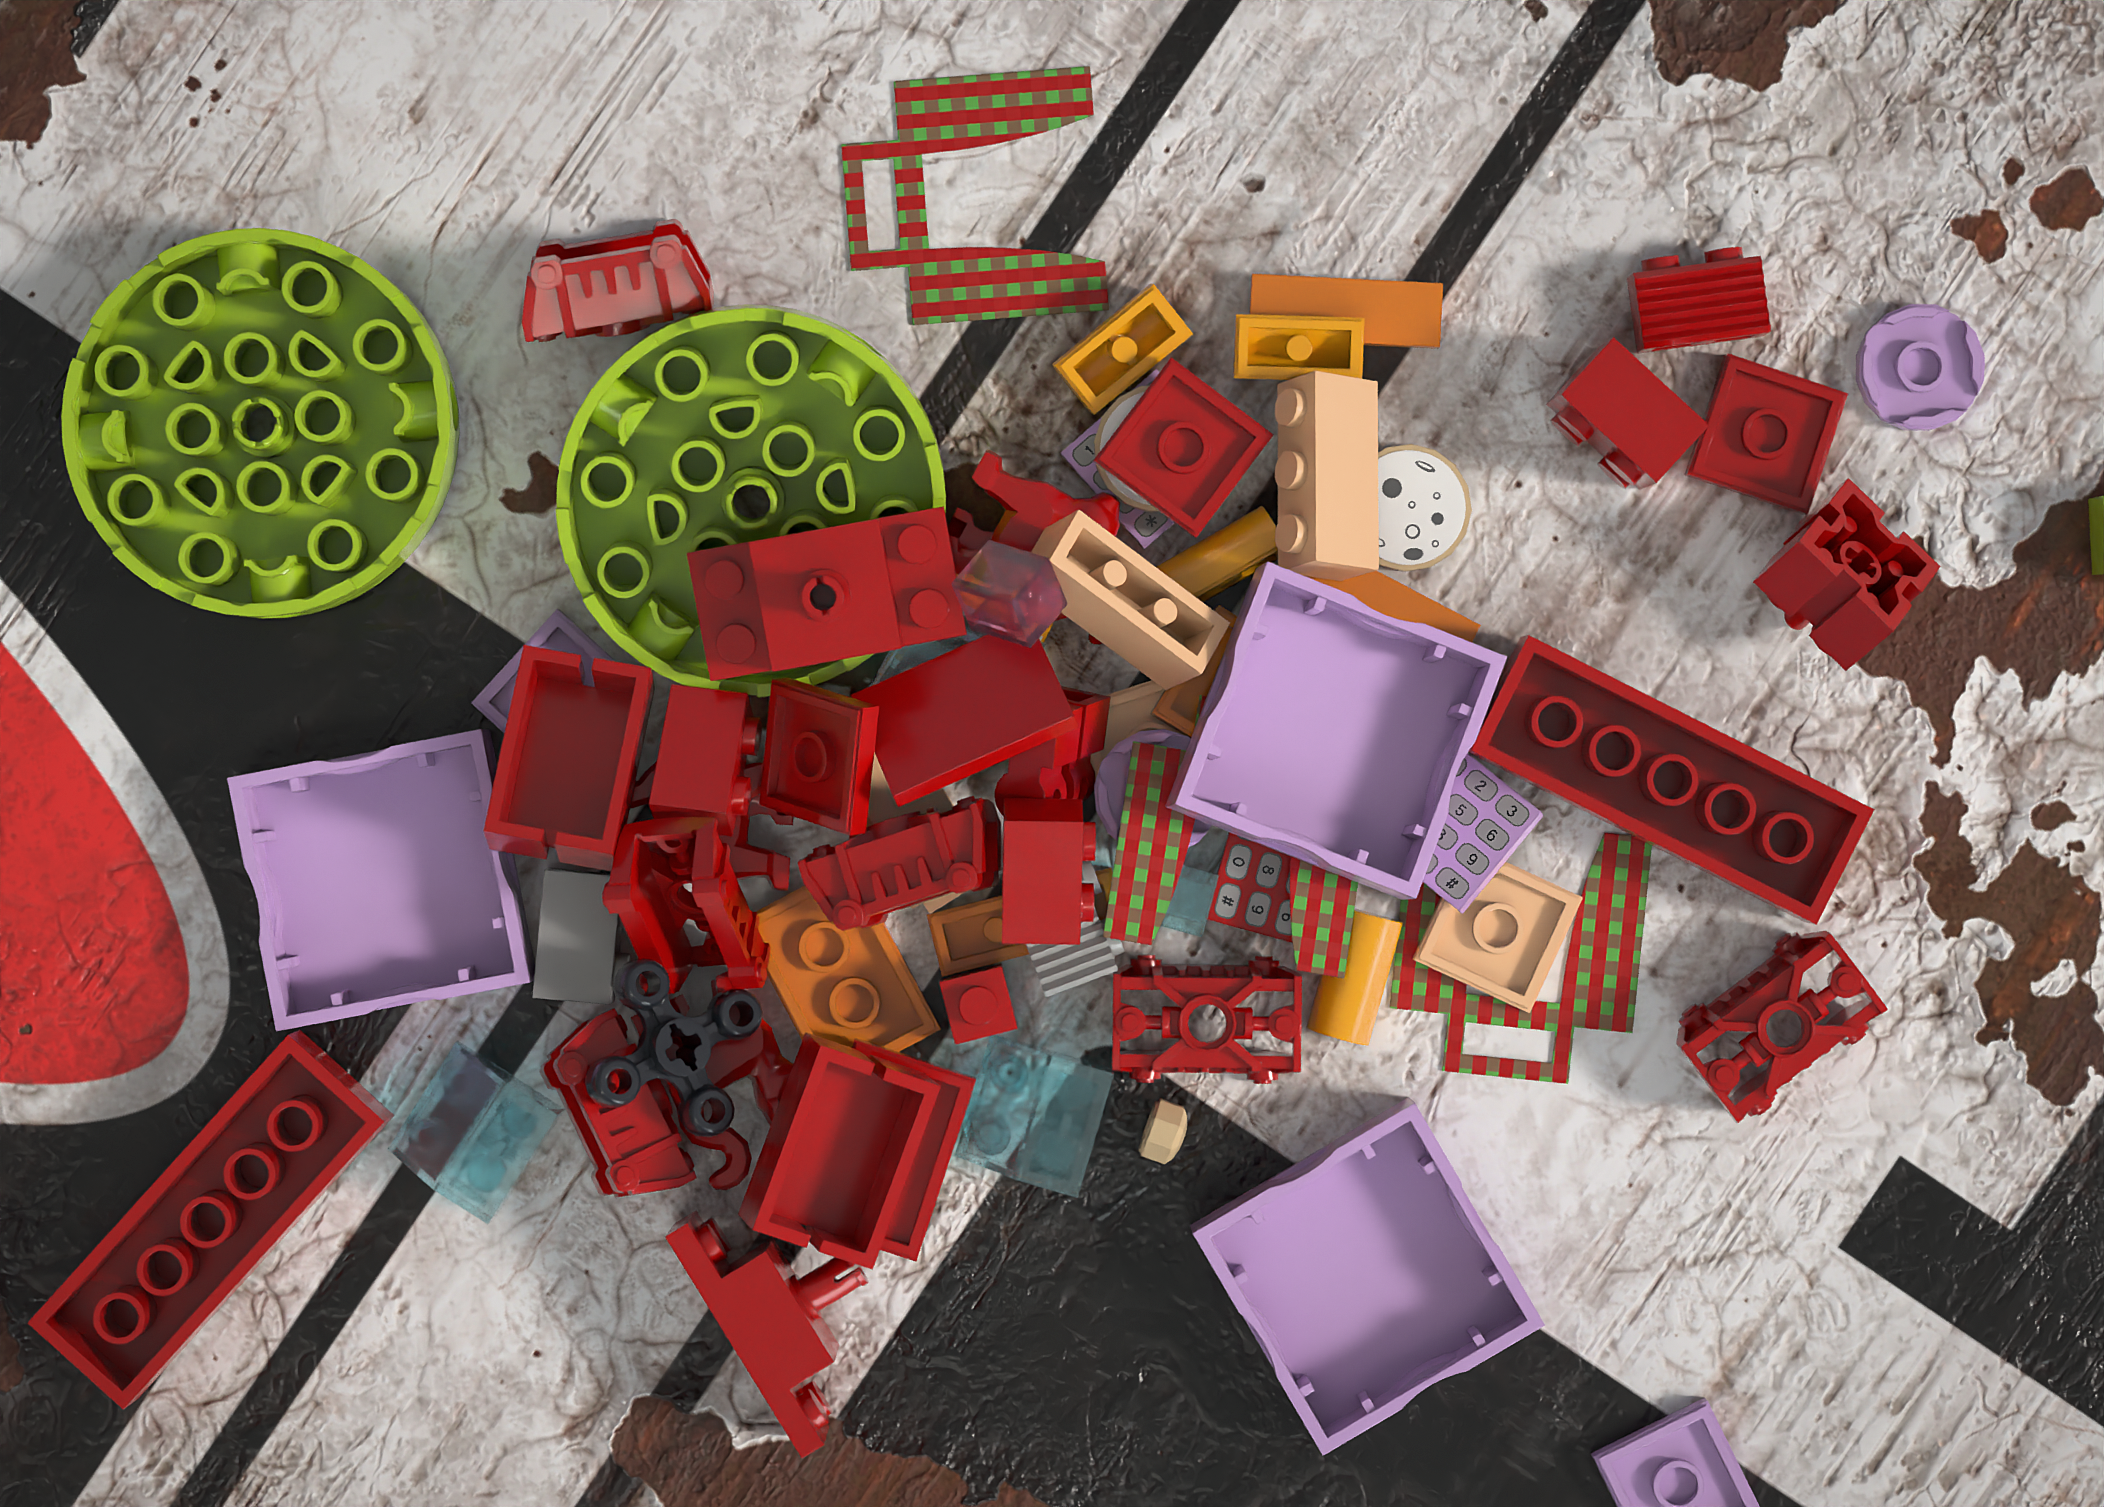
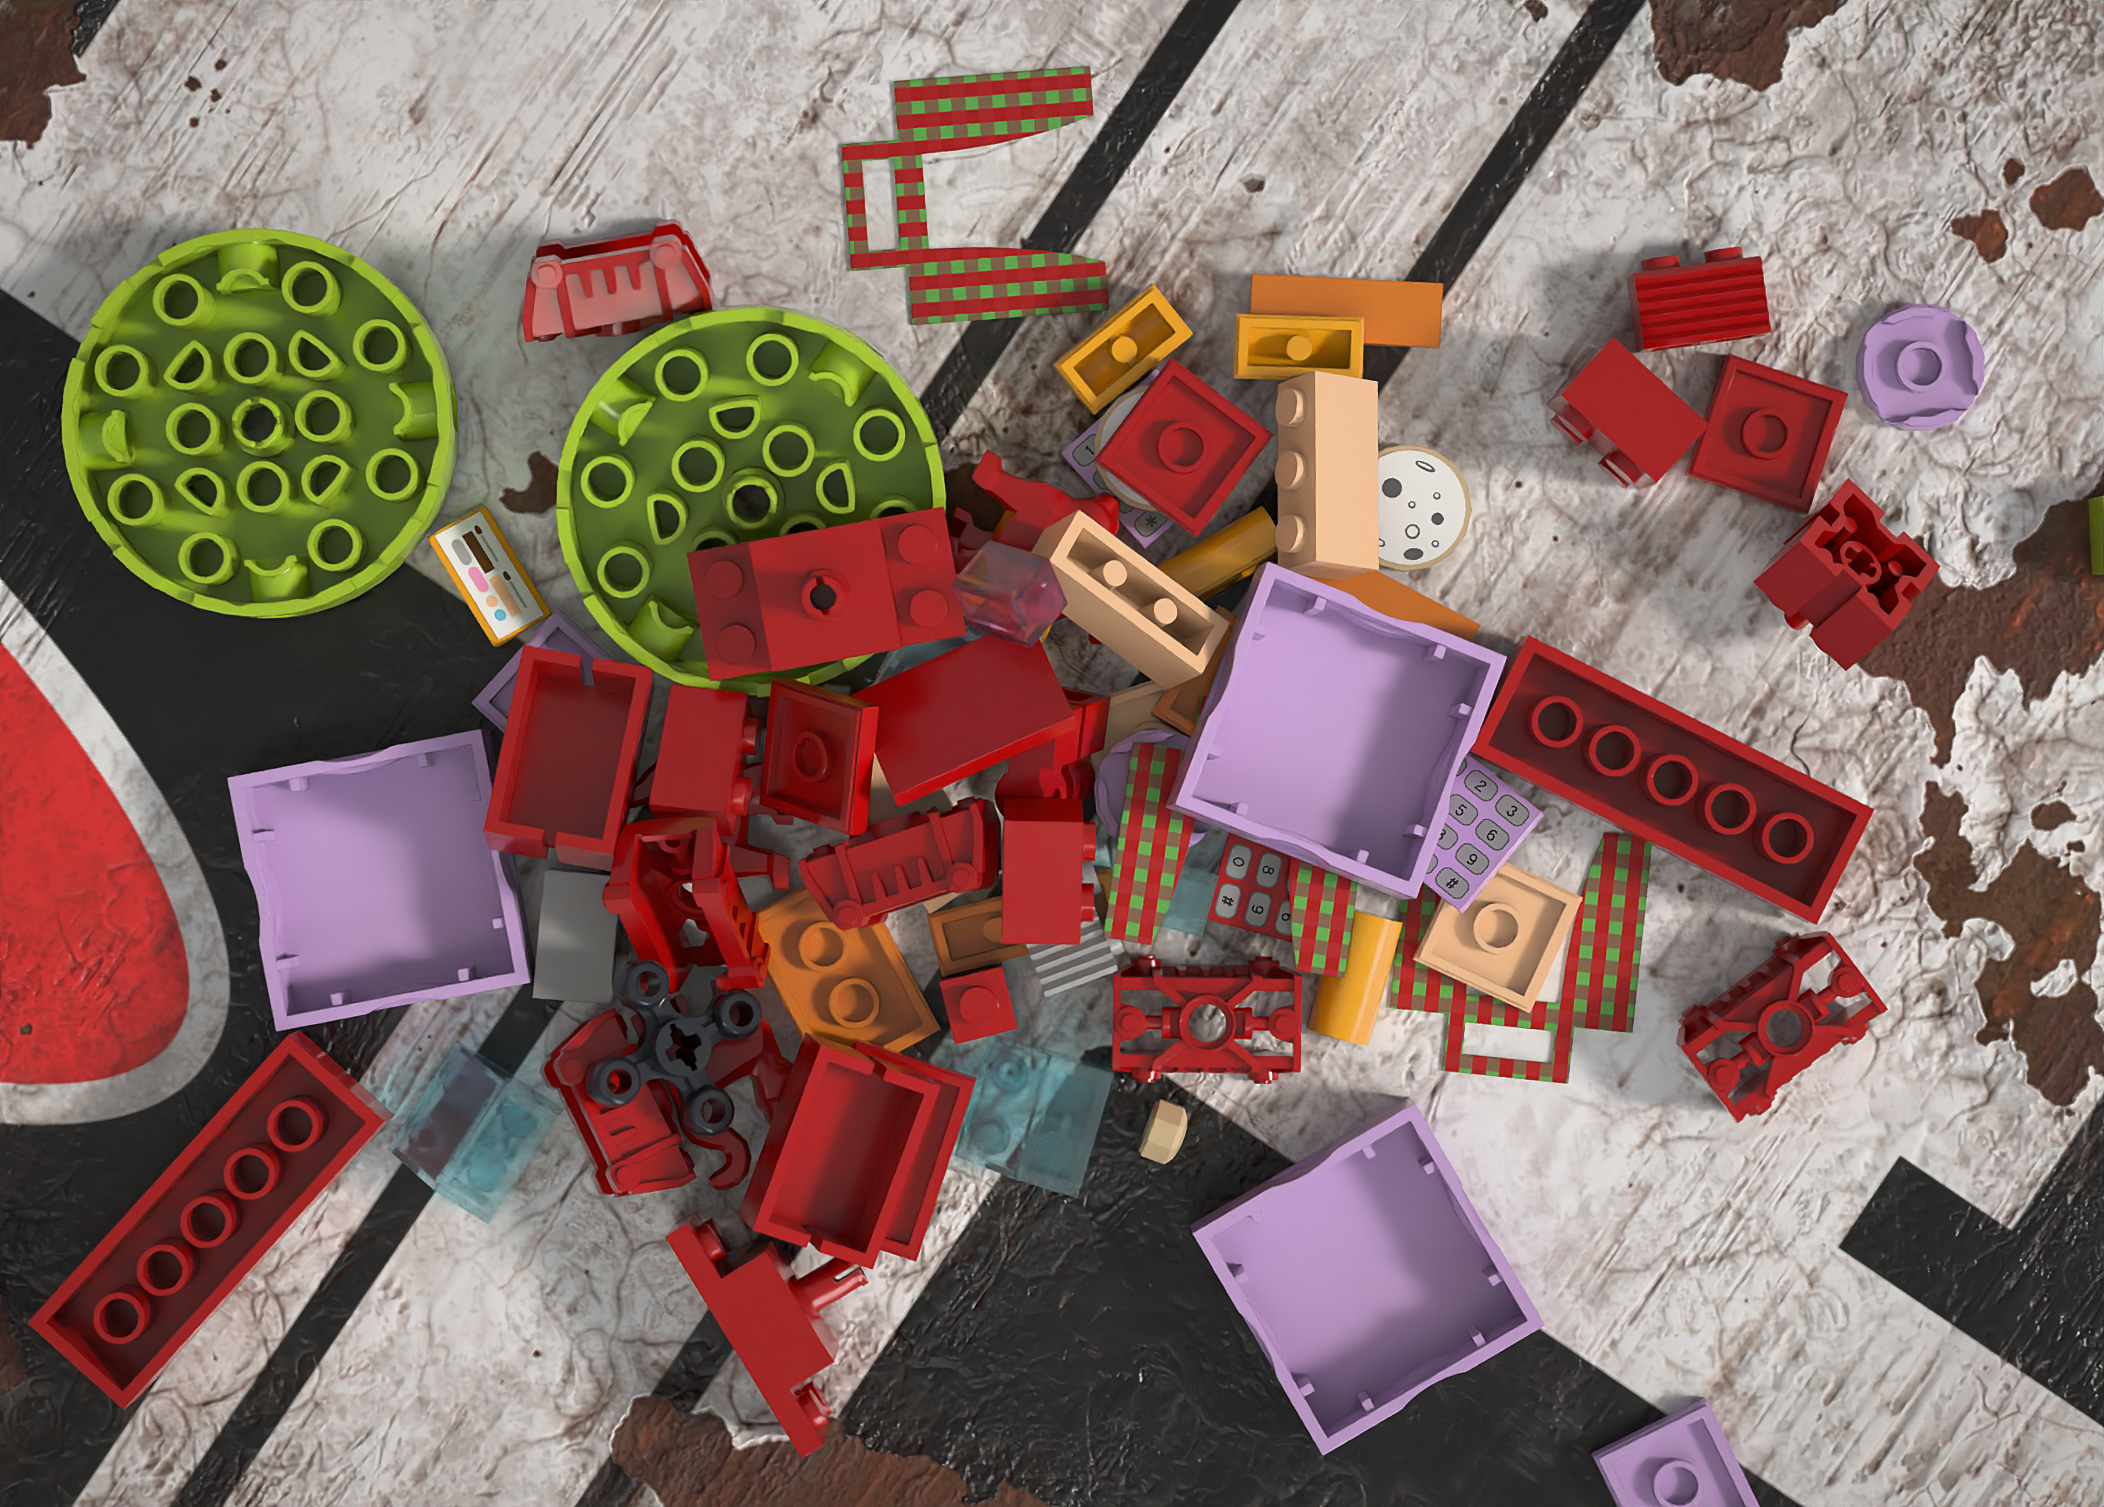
(489, 576): none -> slope

